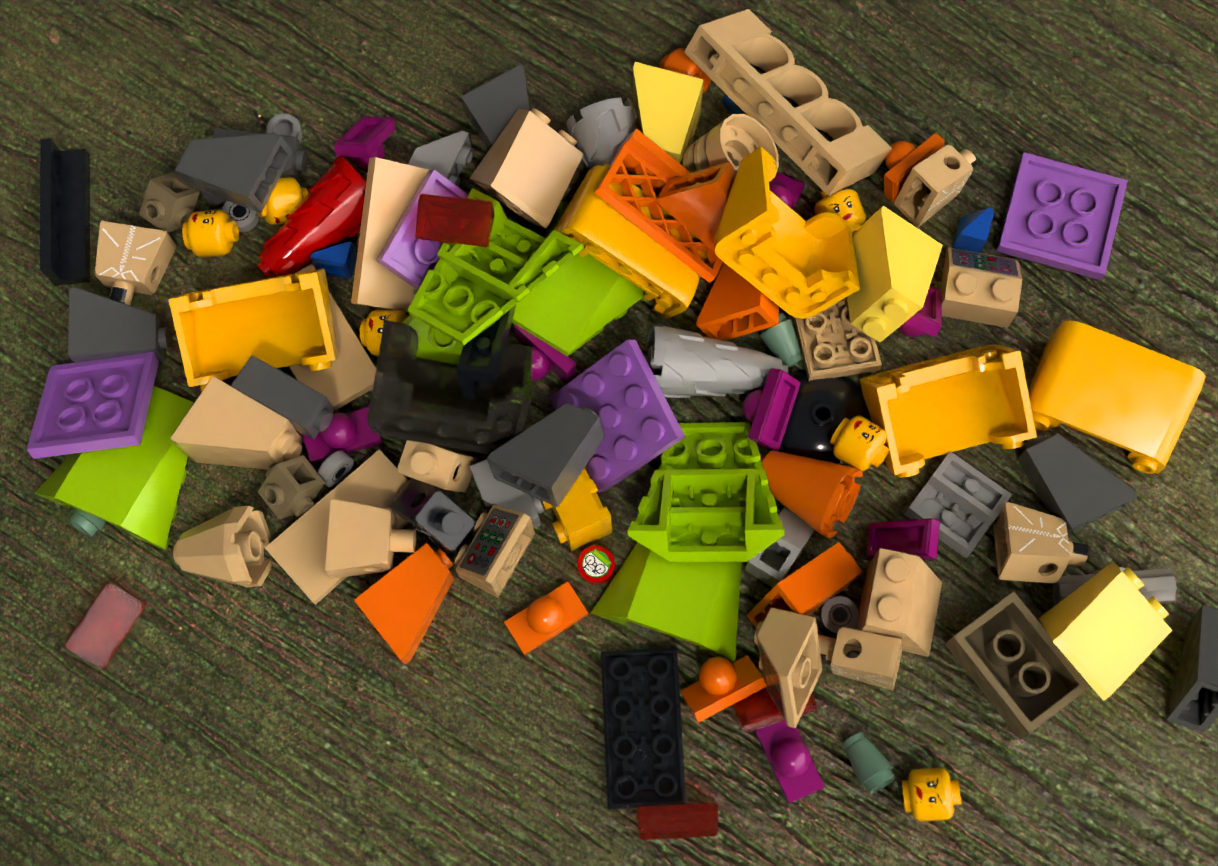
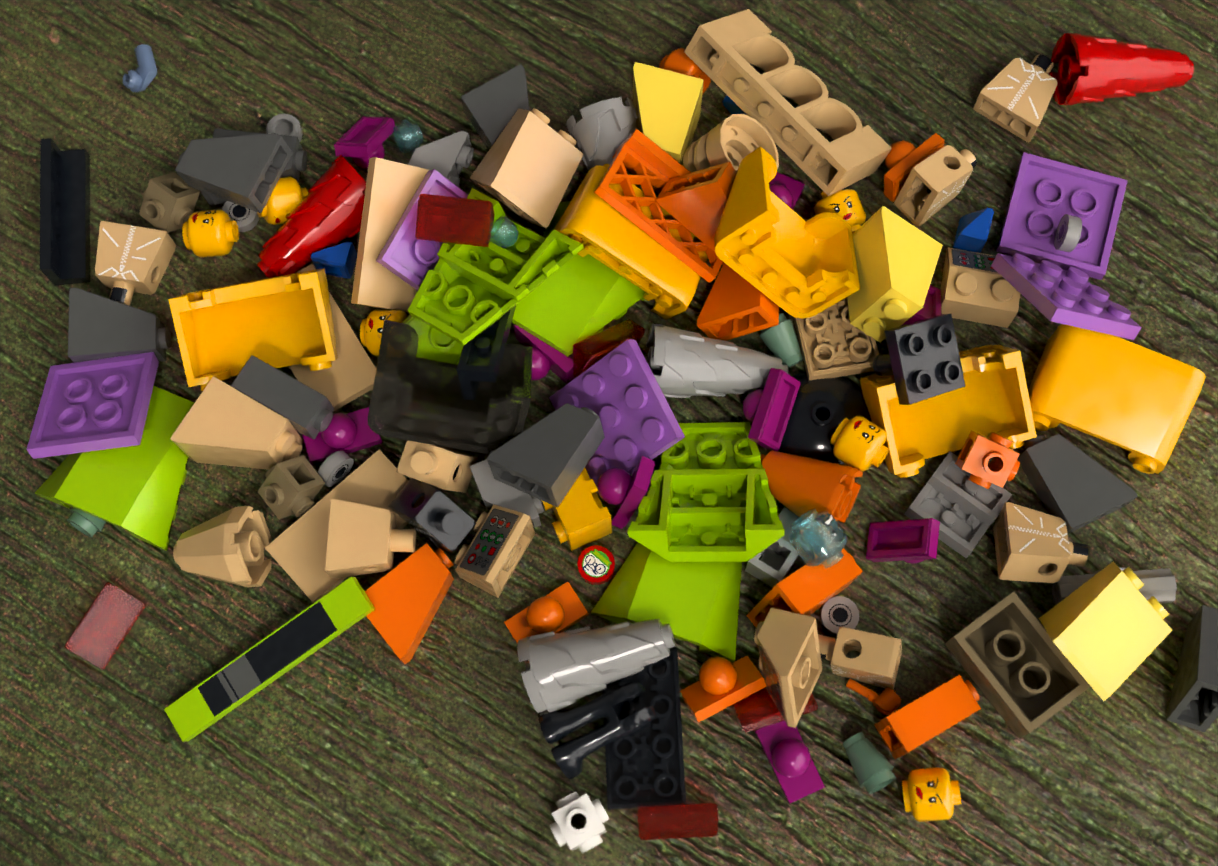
(145, 72): none -> sand blue arm
(269, 659): none -> tile
(408, 136): none -> clear light blue plate
(504, 232): none -> clear light blue hinge
(583, 838): none -> white brick
(587, 659): none -> light grey cone
(599, 345): none -> clear red slope
(619, 724): none -> black piece
(625, 491): none -> magenta tile
(818, 538): none -> clear light blue head
(885, 703): none -> orange hand
(900, 600): tan slope -> none
(922, 359): none -> black plate
(928, 716): none -> orange slope
(980, 450): none -> orange brick
(1019, 96): none -> tan torso
(1066, 296): none -> medium lavender plate
(1068, 233): none -> light grey tile
(1106, 68): none -> red cone

